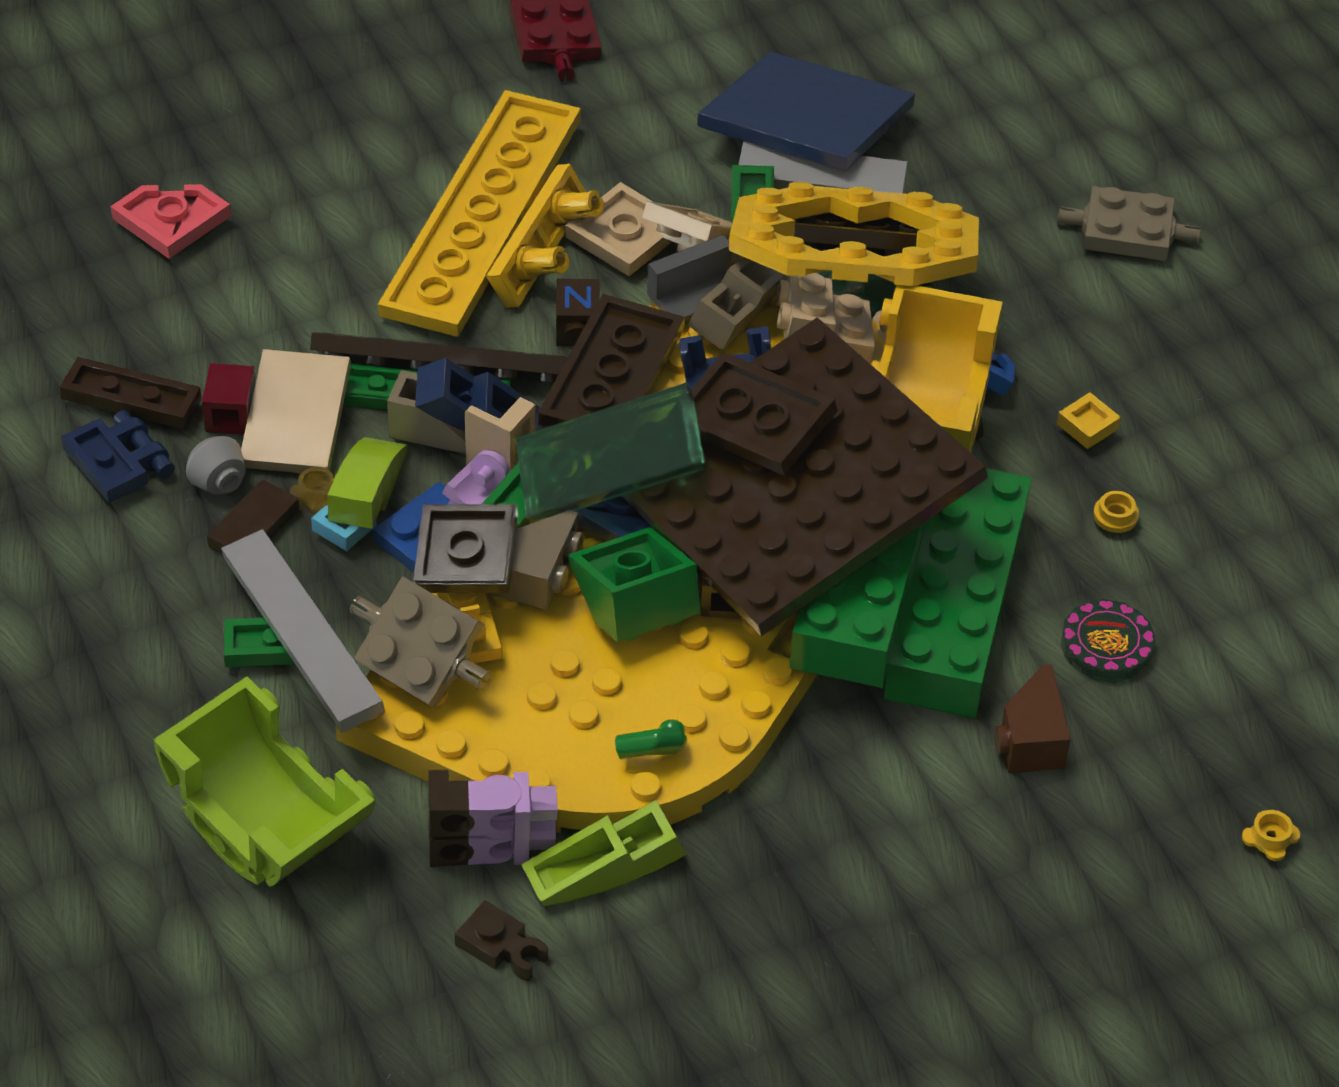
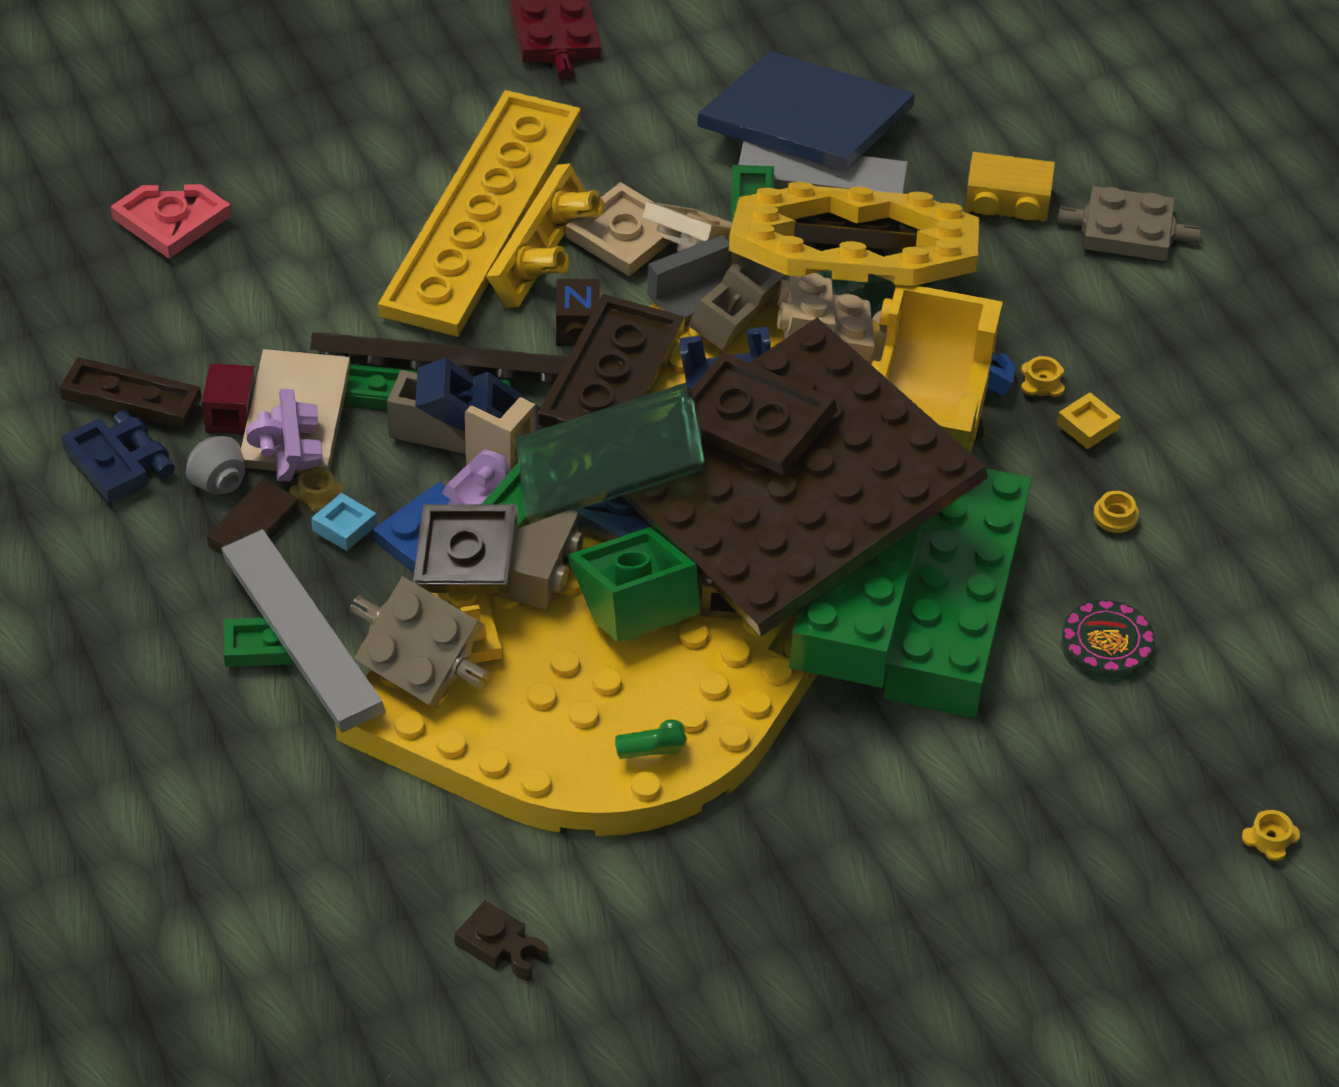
(253, 790): lime cylinder -> none
(280, 435): none -> lavender hips
(365, 482): lime slope -> none
(488, 819): lavender hips -> none
(604, 856): lime slope -> none
(1009, 186): none -> yellow brick
(1034, 726): reddish brown slope -> none
(1042, 377): none -> yellow plate

